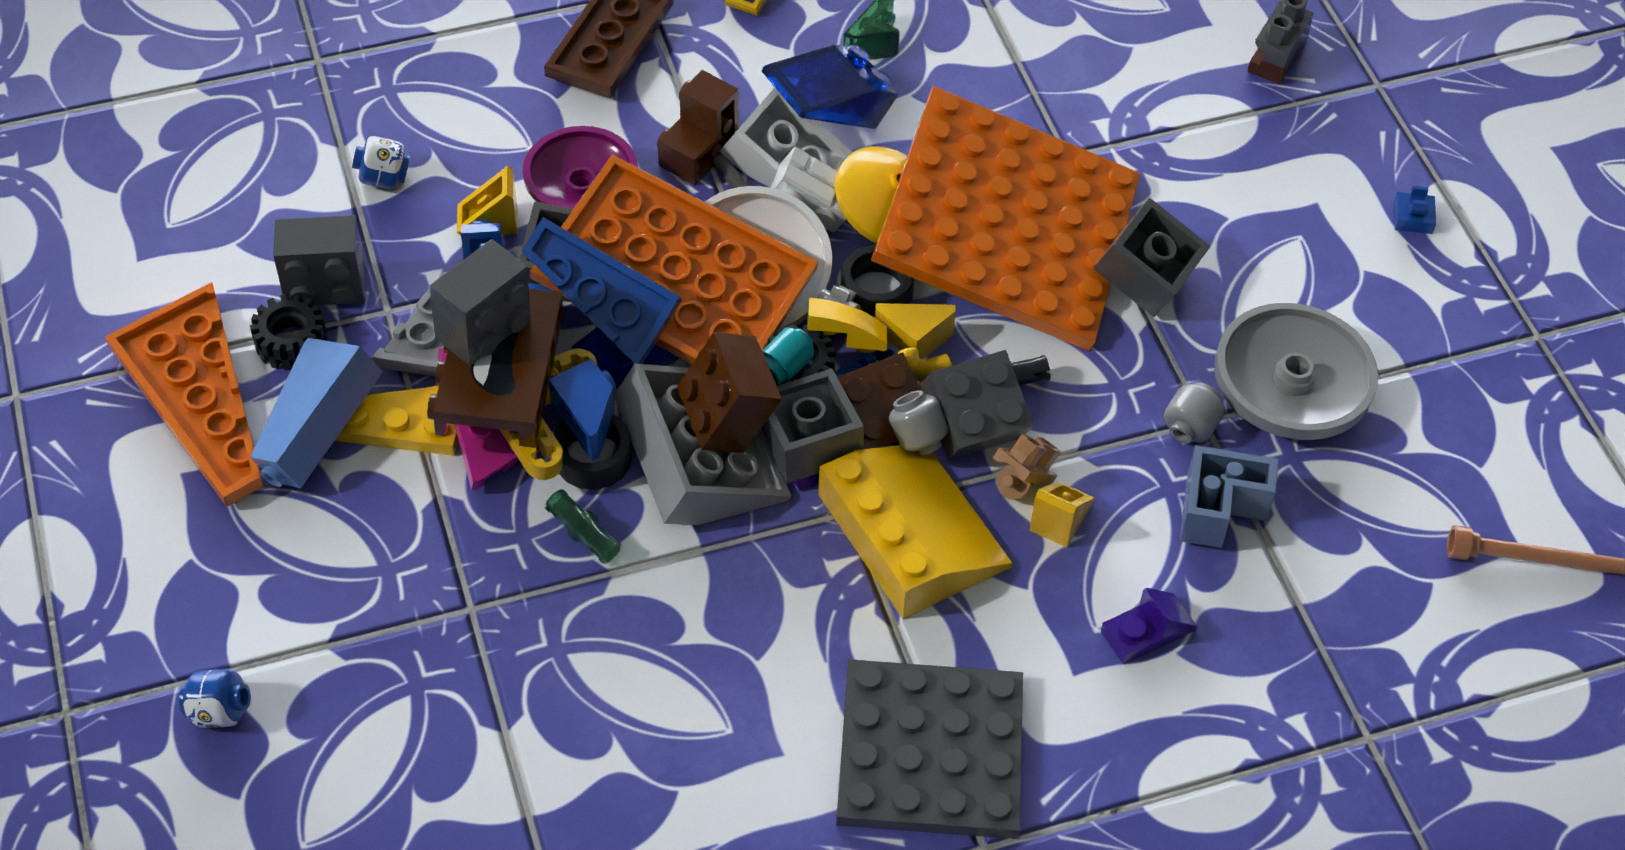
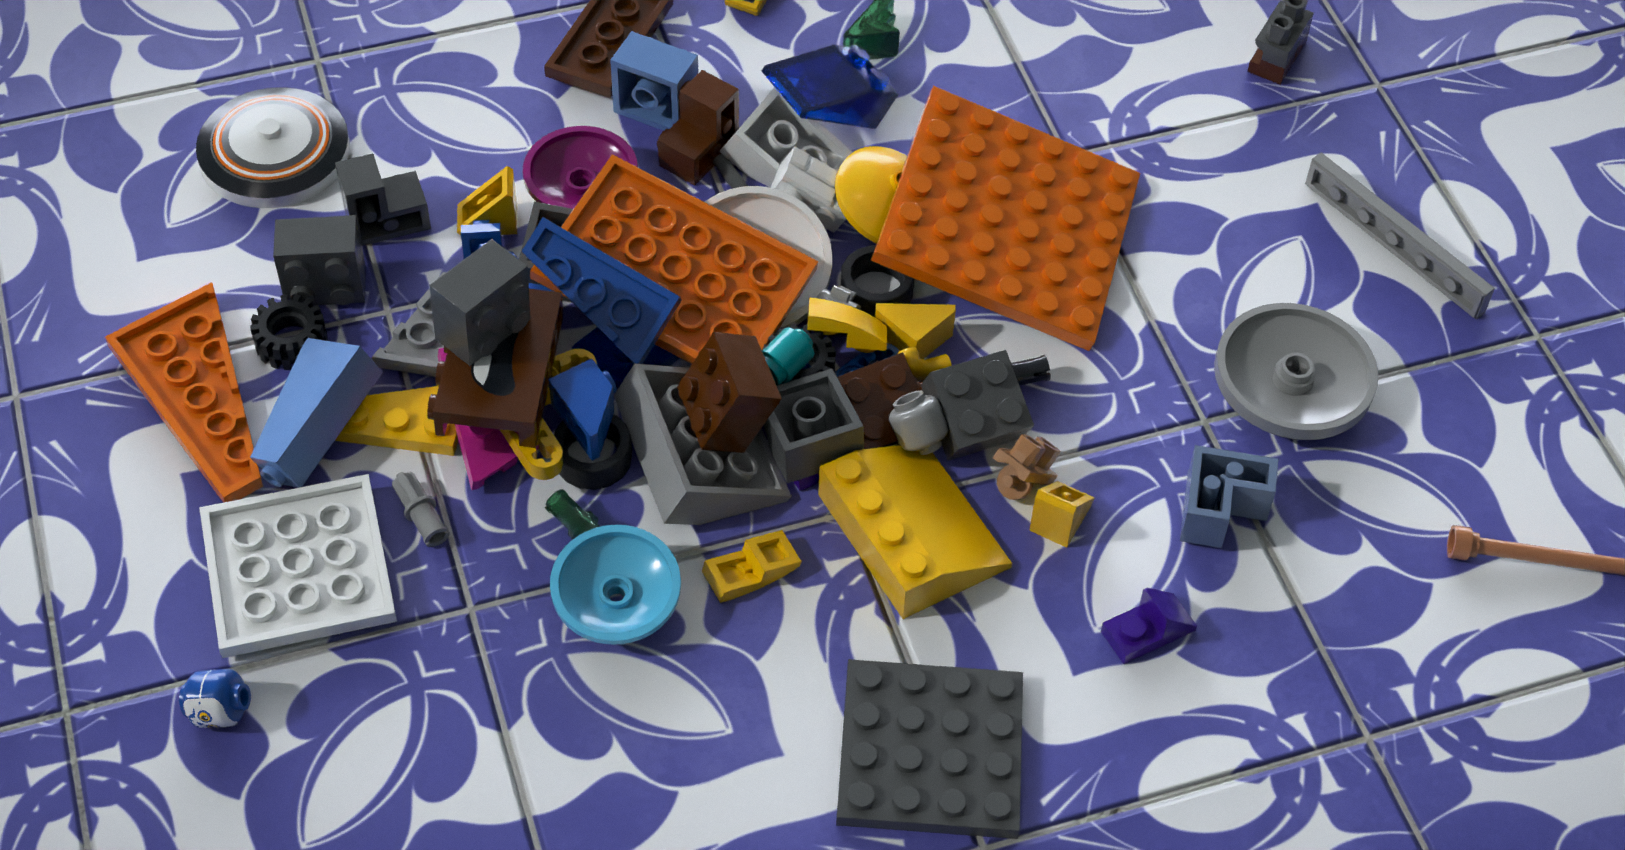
(272, 147): none -> dish
(296, 565): none -> white plate
(381, 163): head -> none
(381, 206): none -> dark grey brick
(420, 509): none -> light grey axle
(610, 563): none -> medium azure dish
(649, 80): none -> medium blue brick
(755, 566): none -> yellow slope
(1151, 257): dark grey brick -> none
(1195, 412): light grey head -> none
(1399, 236): none -> light grey tile
(1415, 211): blue tile -> none

